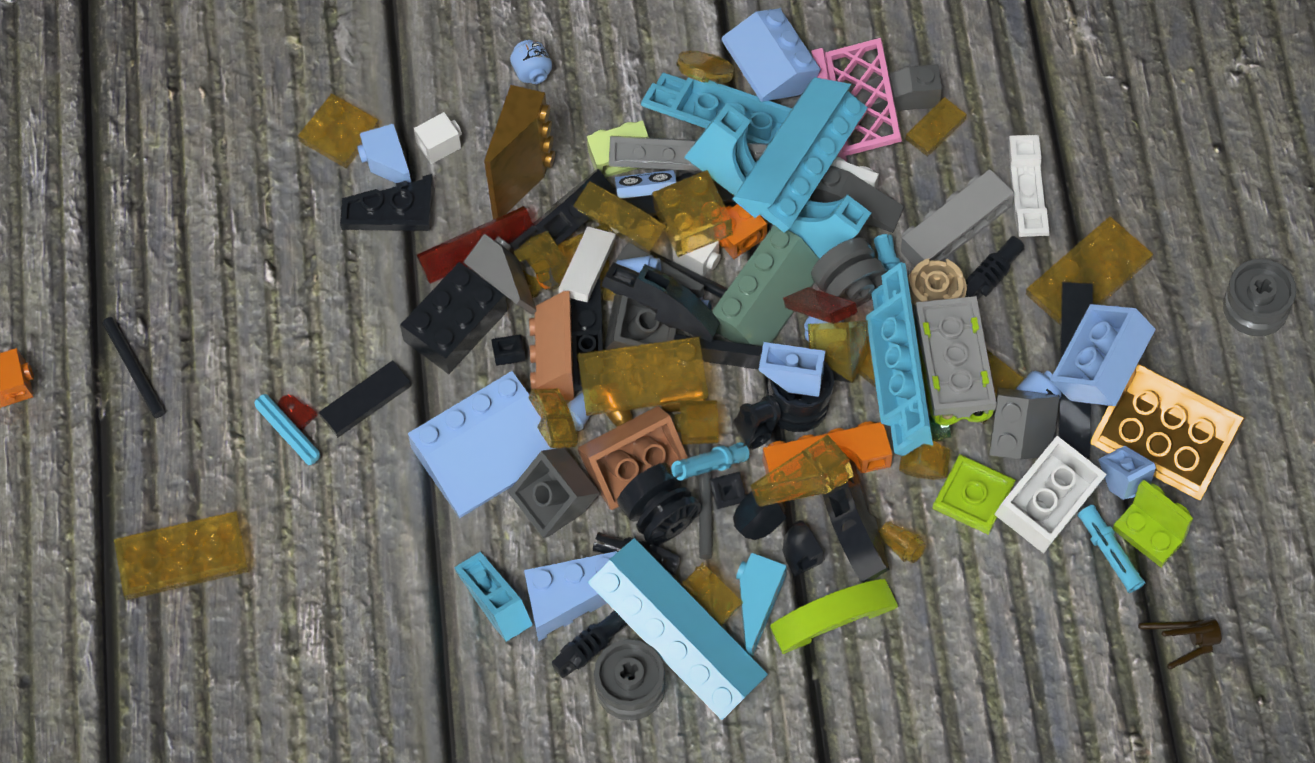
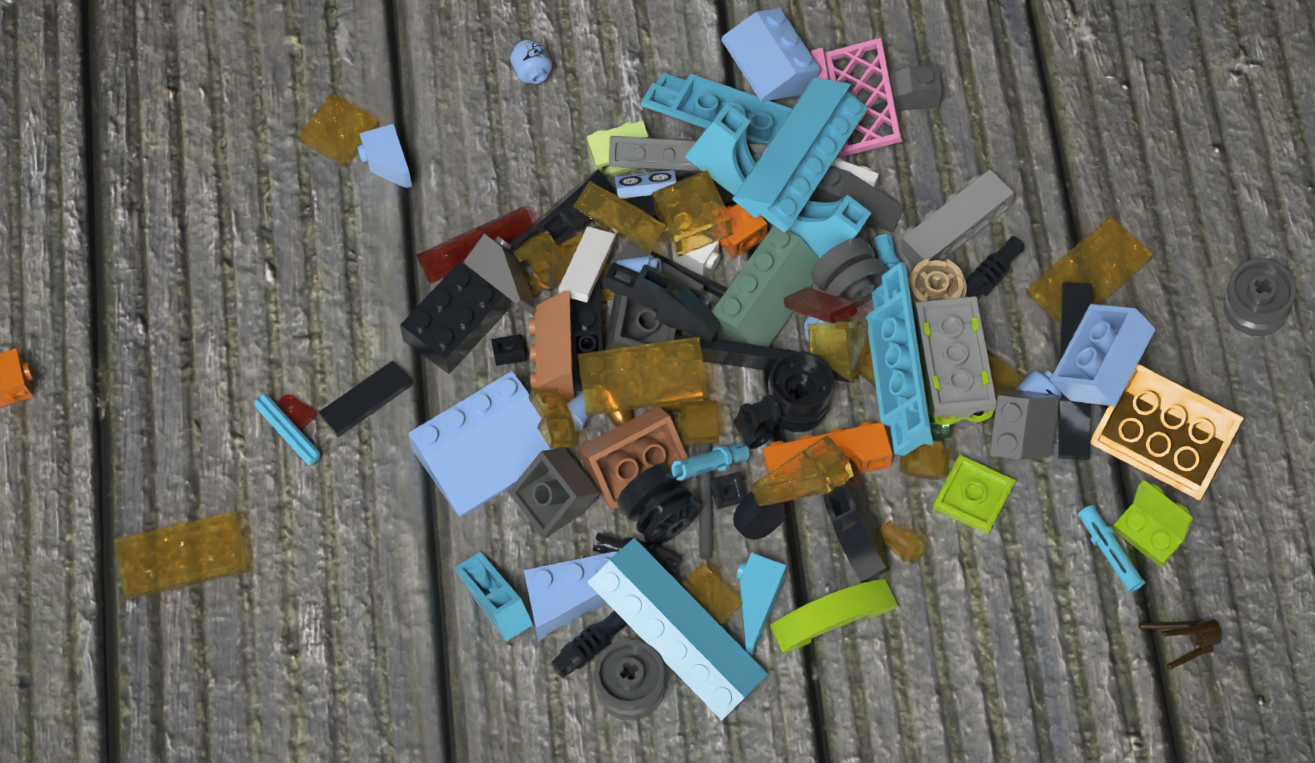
(133, 367): black bar -> none
(394, 209): black wing -> none
(438, 137): white brick -> none
(518, 149): pearl gold slope -> none
(704, 65): clear yellow tile -> none
(793, 367): light blue slope -> none
(801, 549): black brick -> none
(936, 126): clear yellow plate -> none
(1027, 186): white slope -> none
(1050, 494): white brick -> none
(1125, 471): light blue slope -> none

